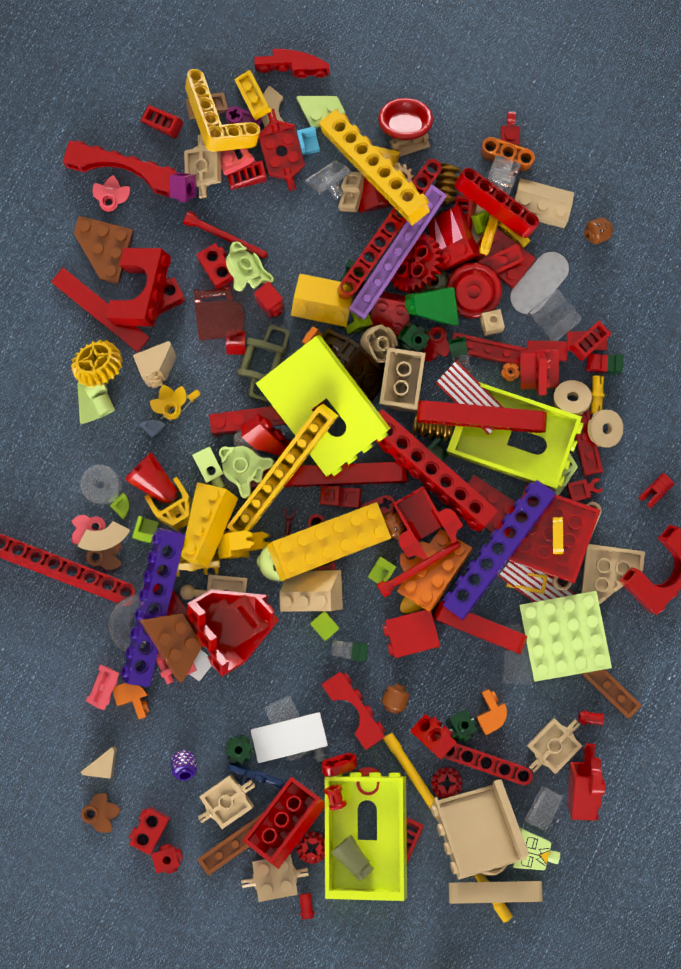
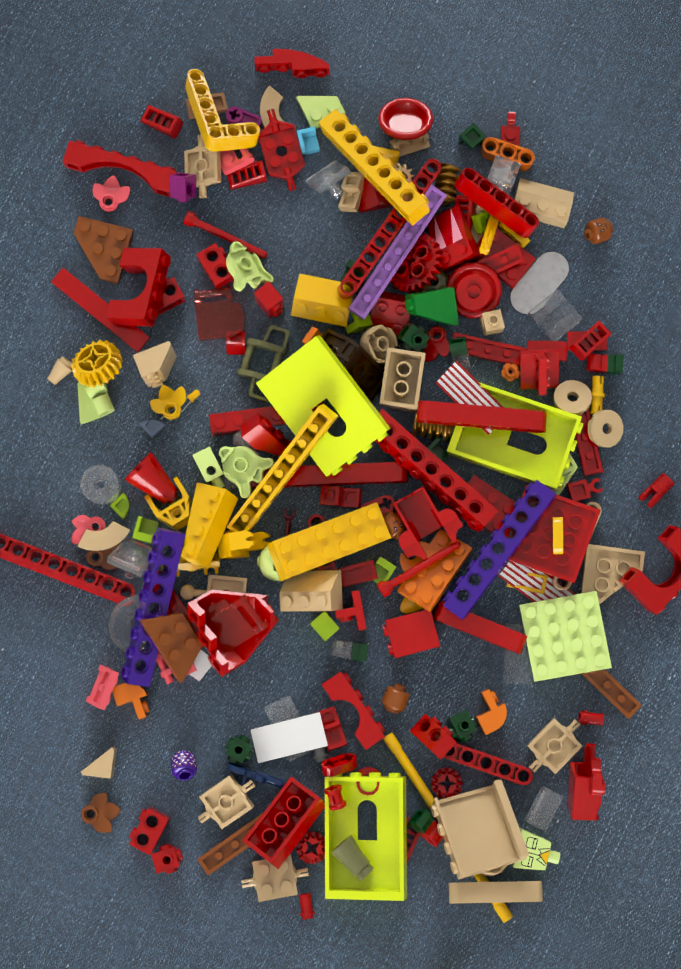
(60, 370): none -> tan cone
(131, 557): none -> clear tile
(252, 95): yellow plate -> none
(332, 729): none -> red slope
(357, 611): none -> red bracket
(358, 573): none -> red plate
(425, 826): none -> leg
(472, 136): none -> dark green panel

